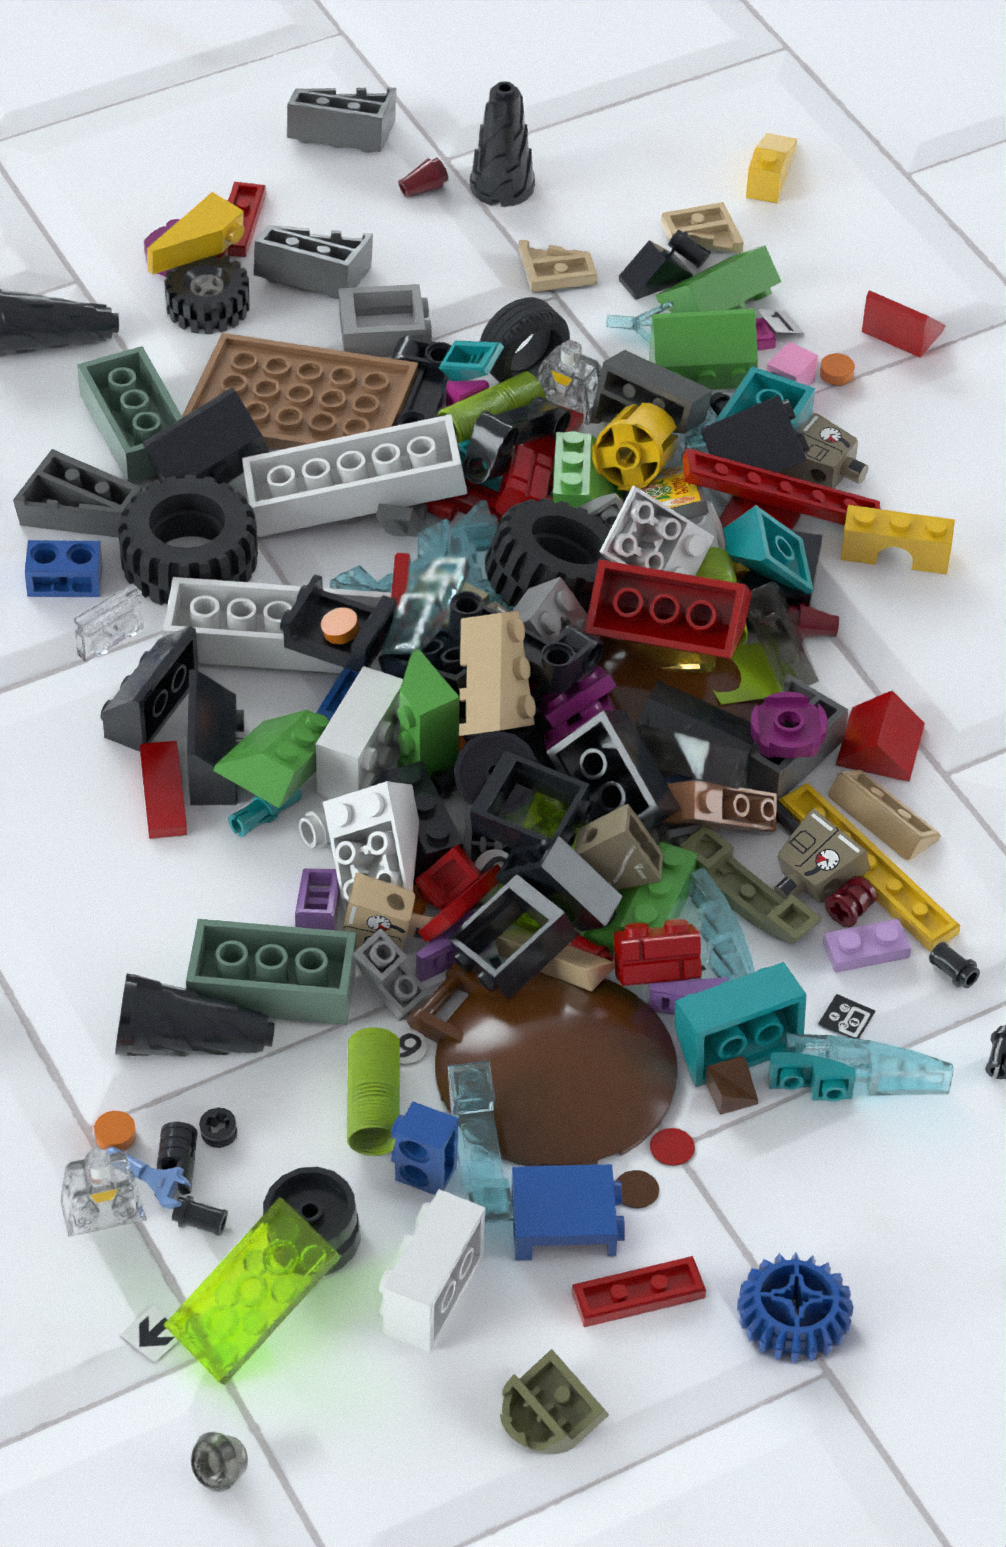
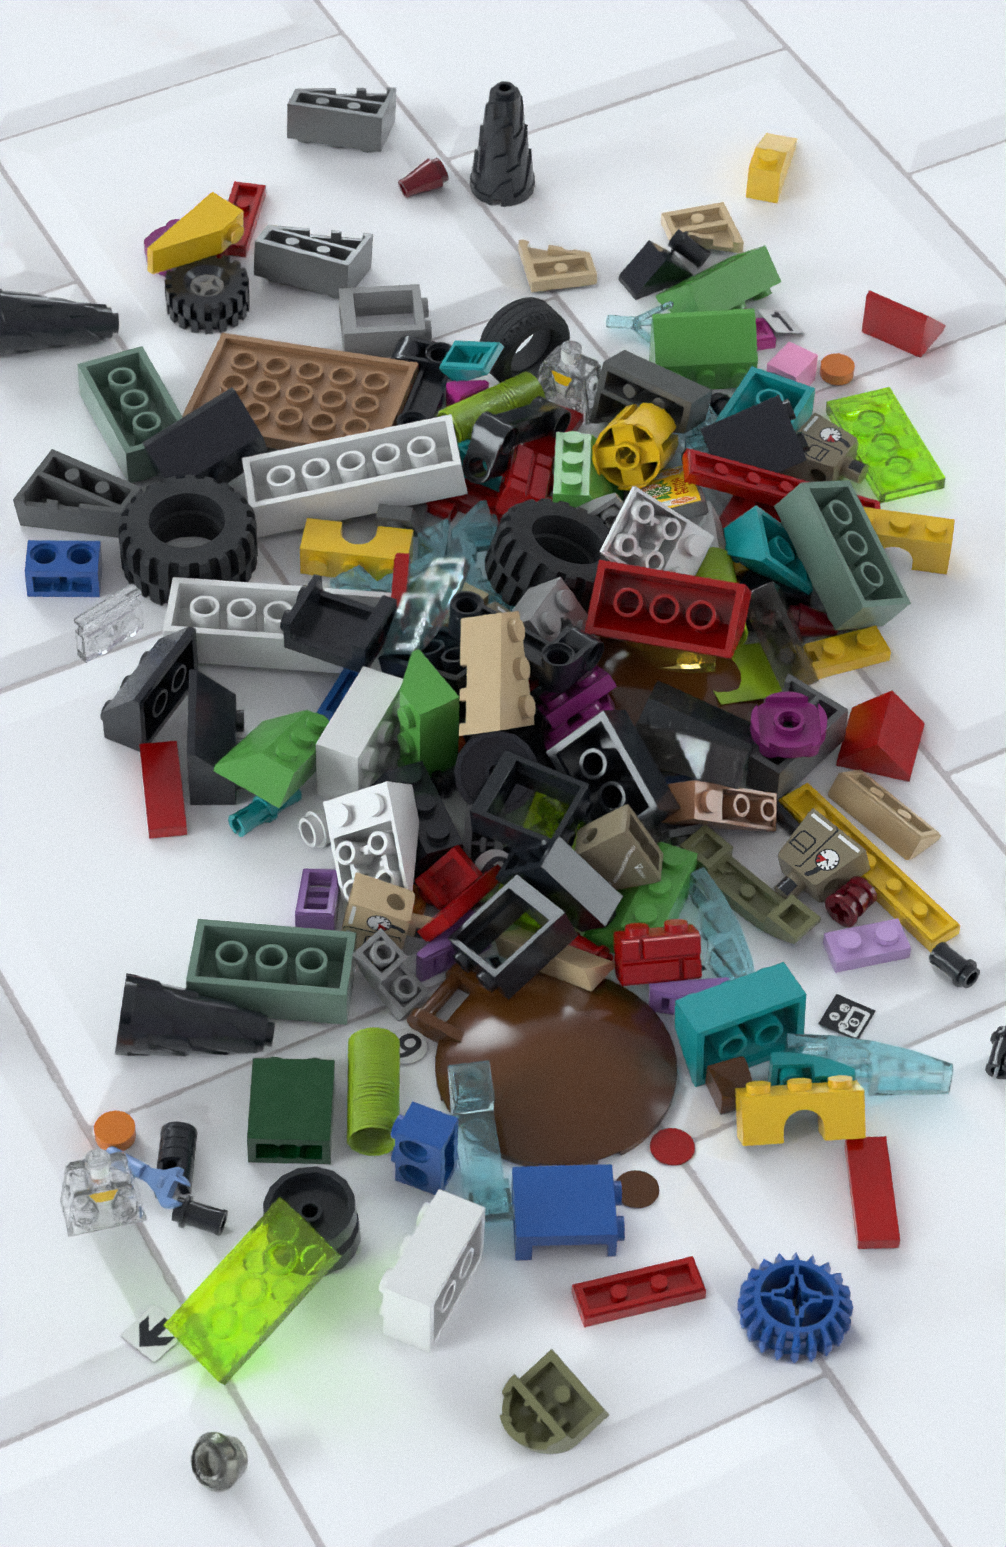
(212, 1119): black bush -> none
(291, 1111): none -> dark green brick
(328, 554): none -> yellow arch
(340, 625): tile -> none
(765, 1109): none -> yellow arch
(842, 554): none -> sand green brick
(848, 651): none -> yellow plate
(872, 1193): none -> red tile
(887, 444): none -> clear neon green plate

